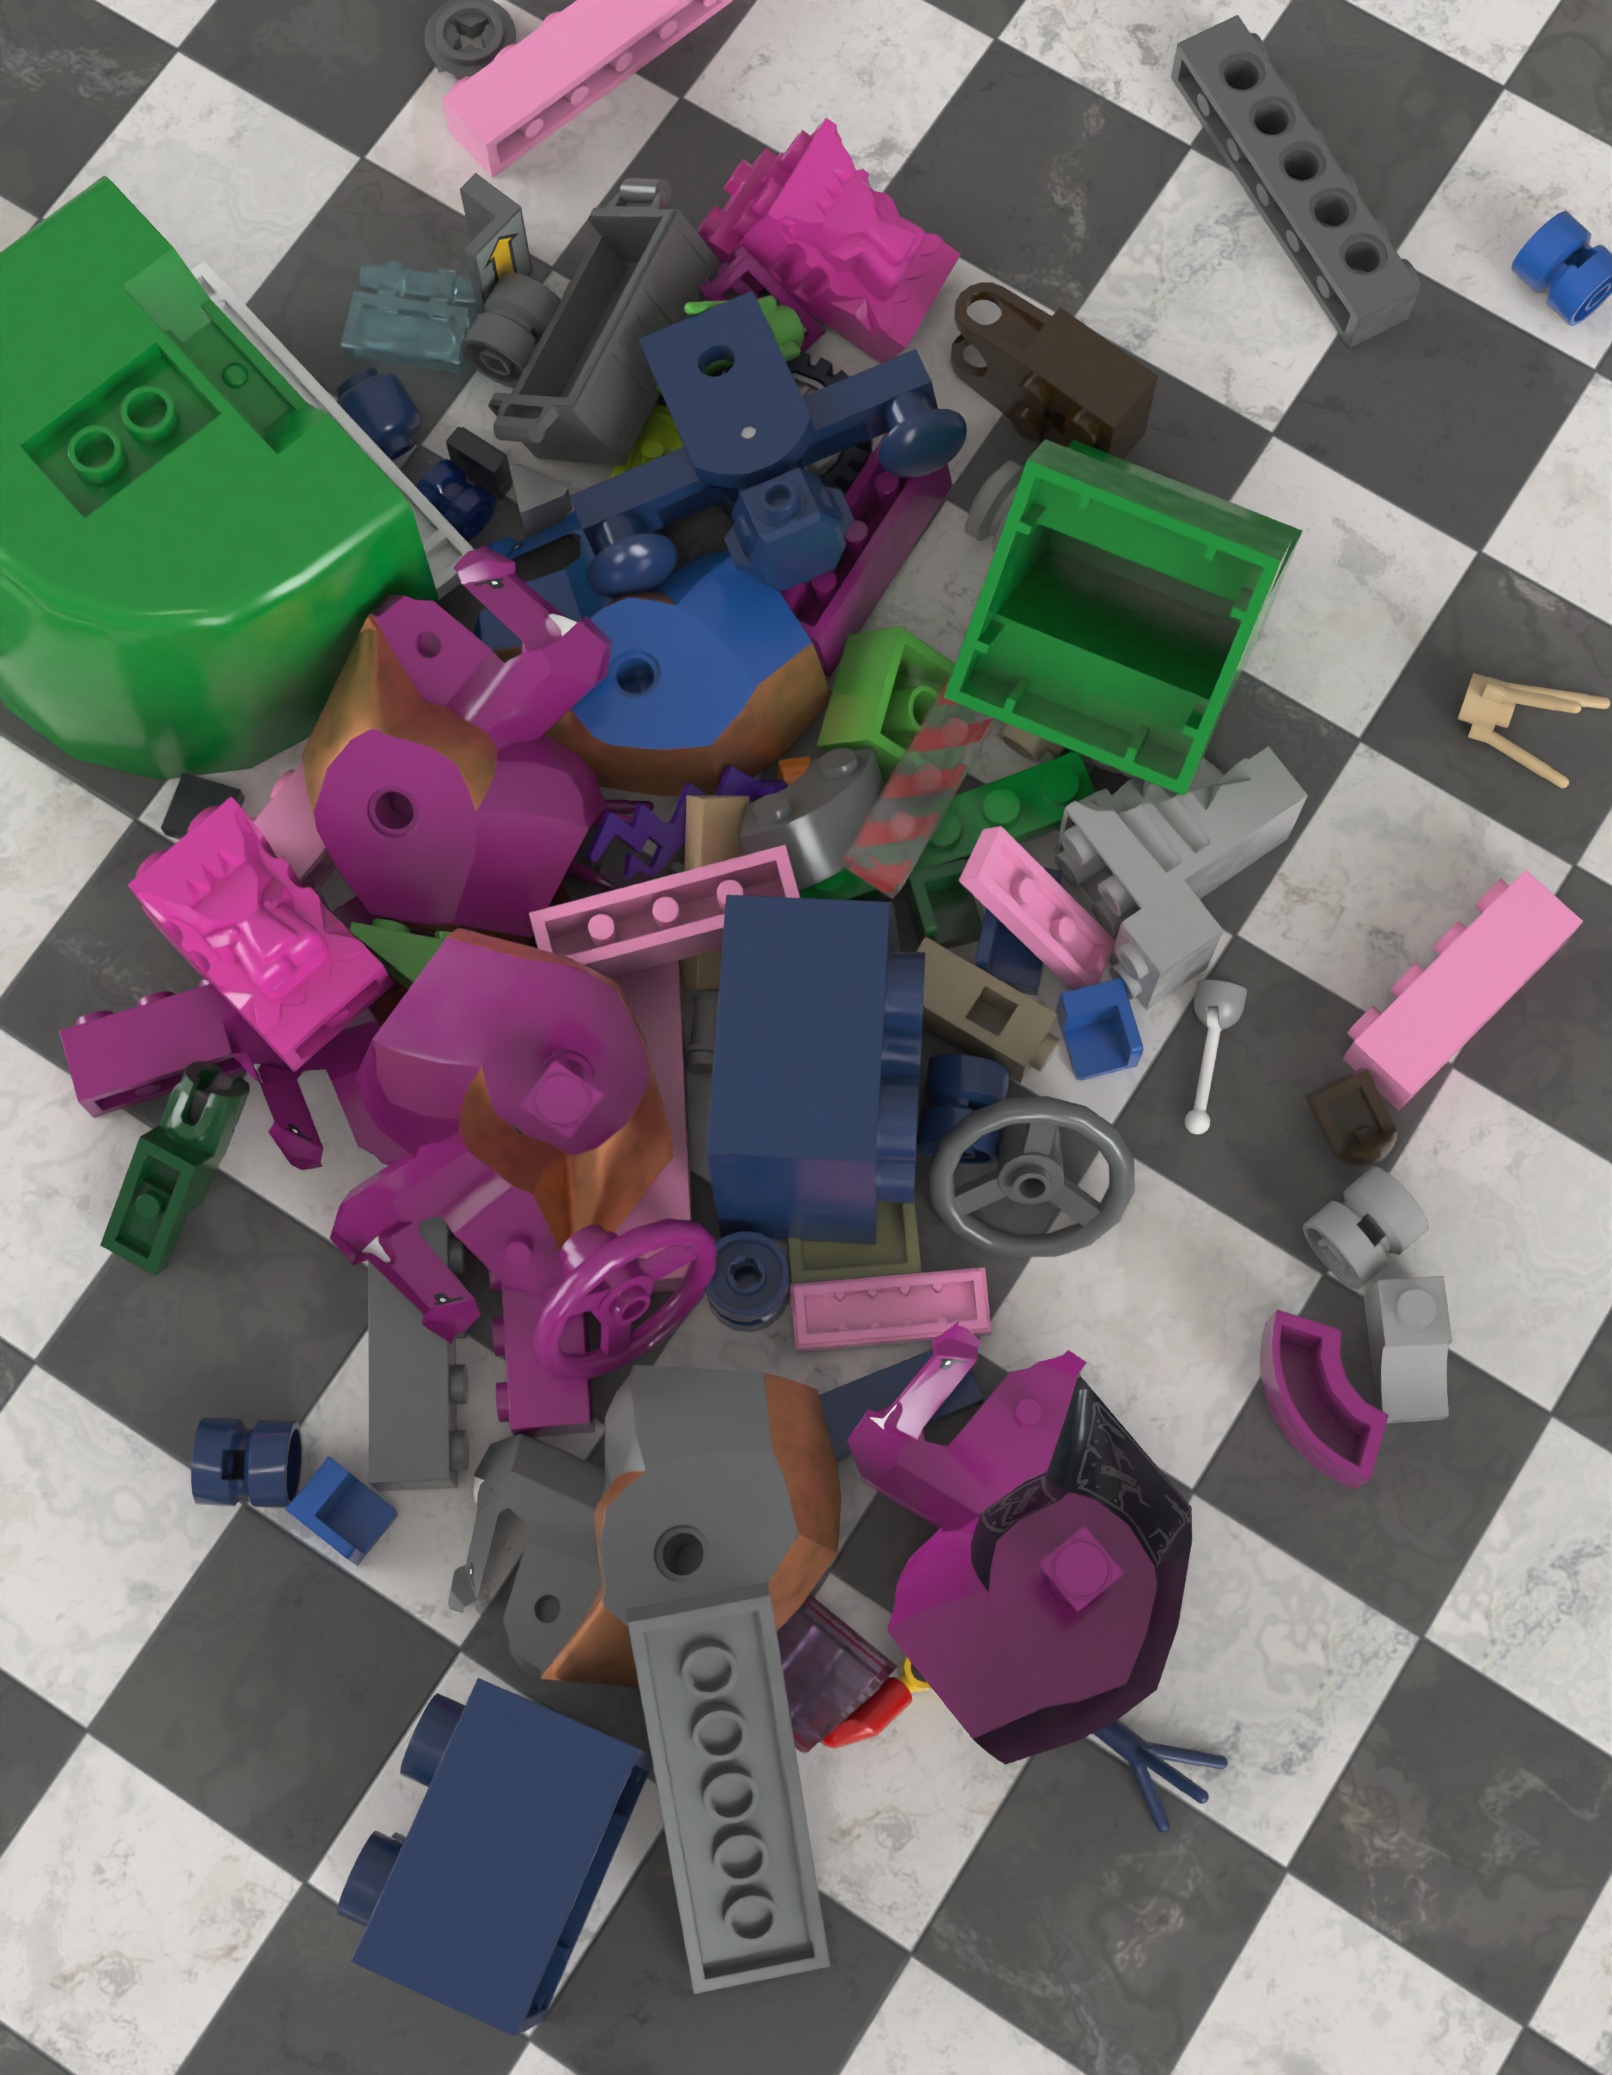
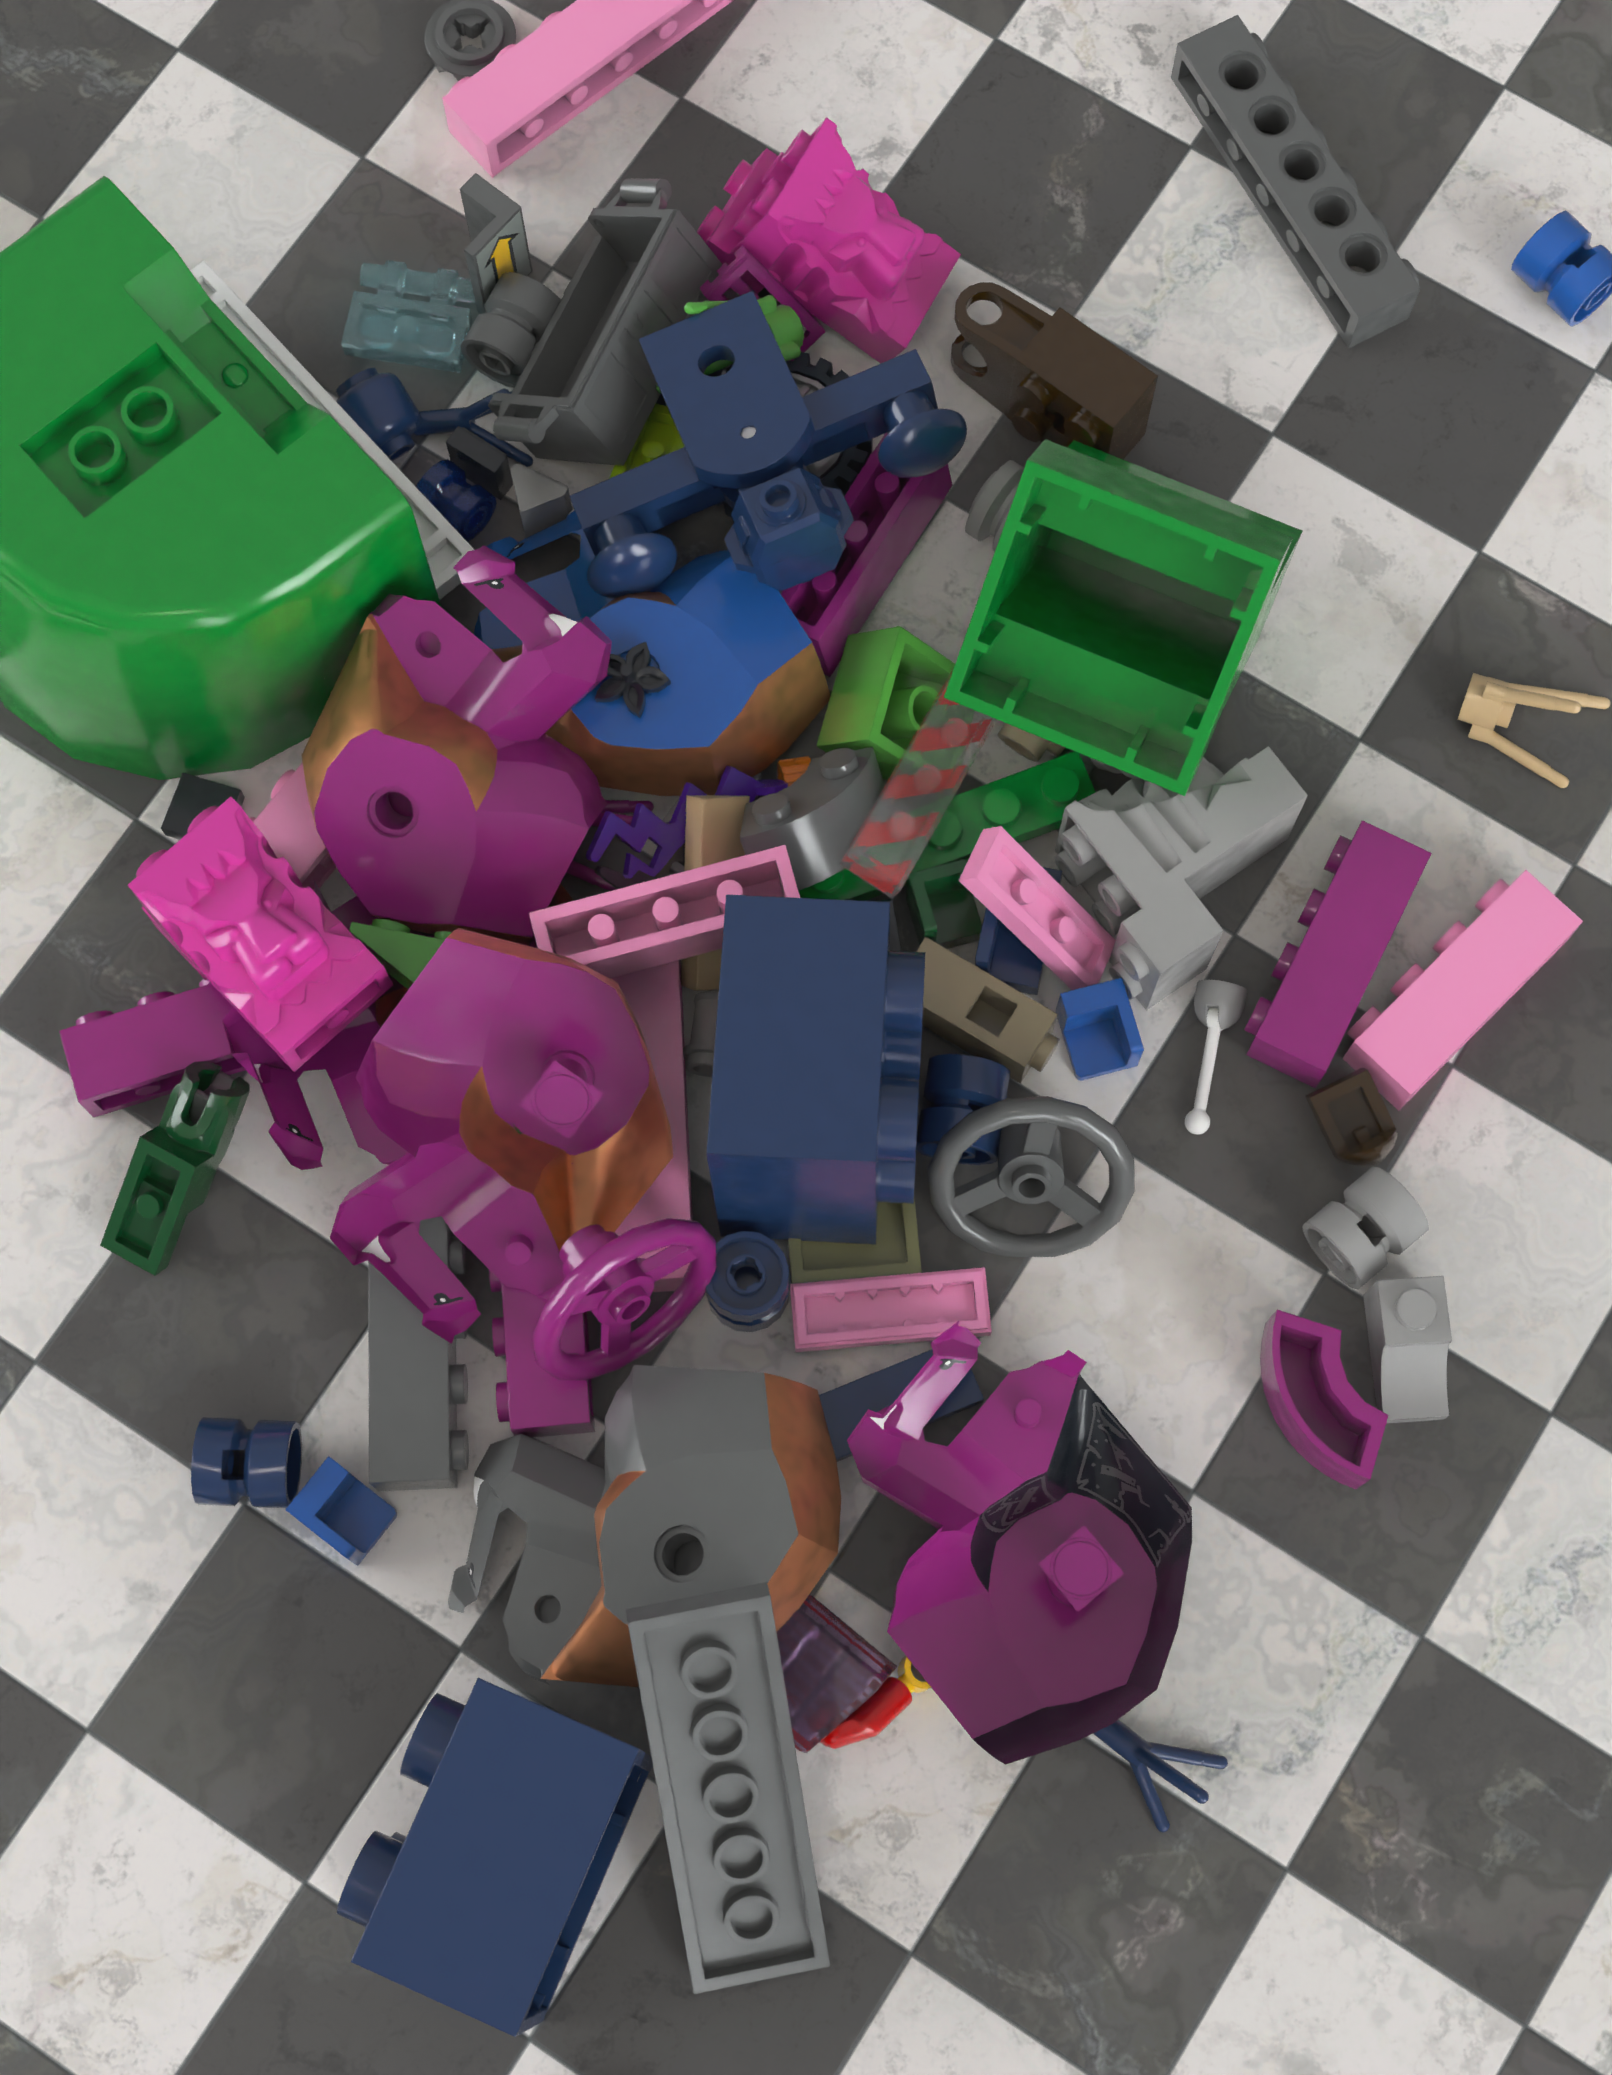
(447, 420): none -> dark blue plant
(632, 679): none -> black plant
(1338, 953): none -> magenta brick

